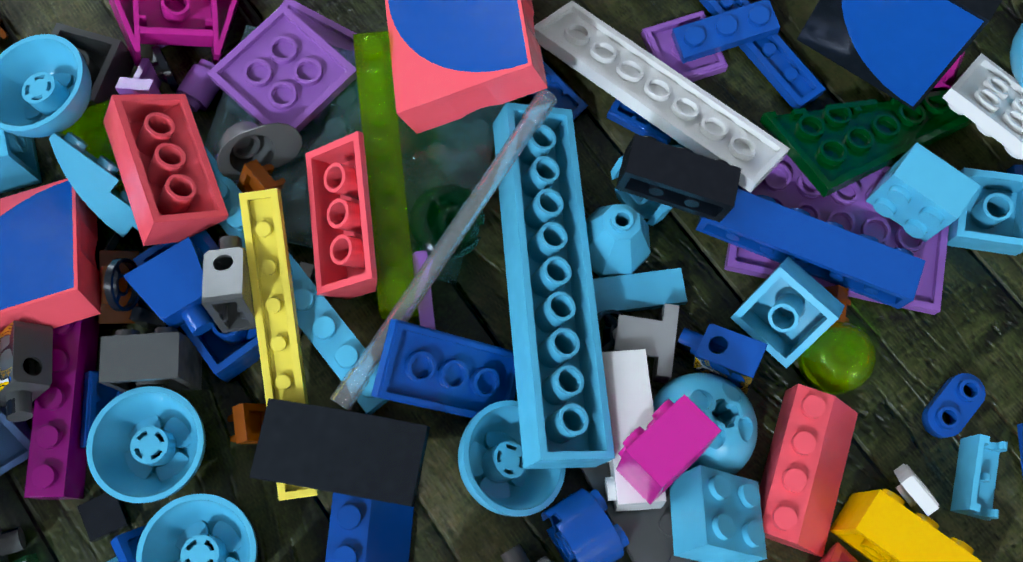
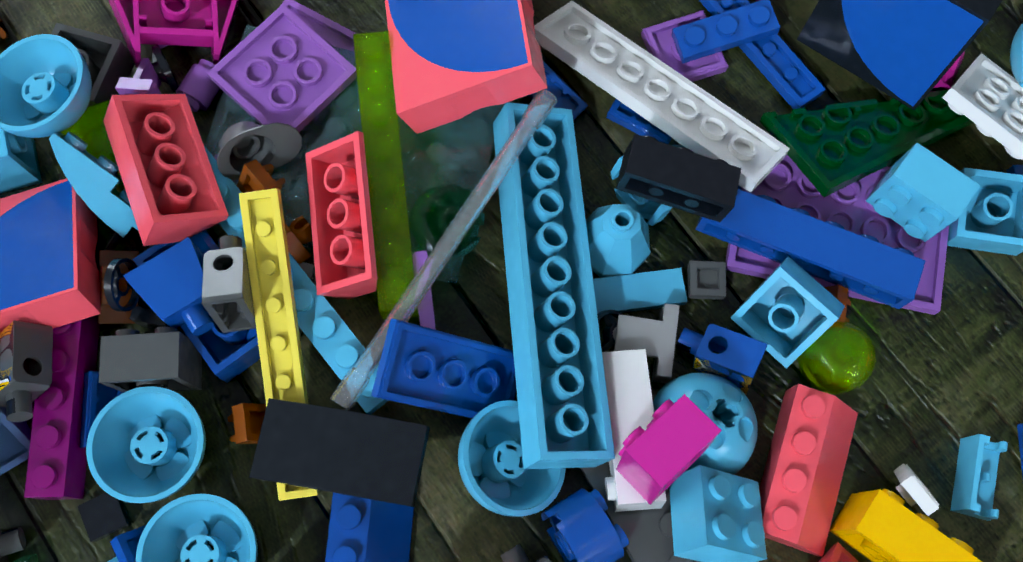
(298, 234): none -> dark orange tile
(706, 280): none -> dark grey plate
(955, 403): blue plate -> none

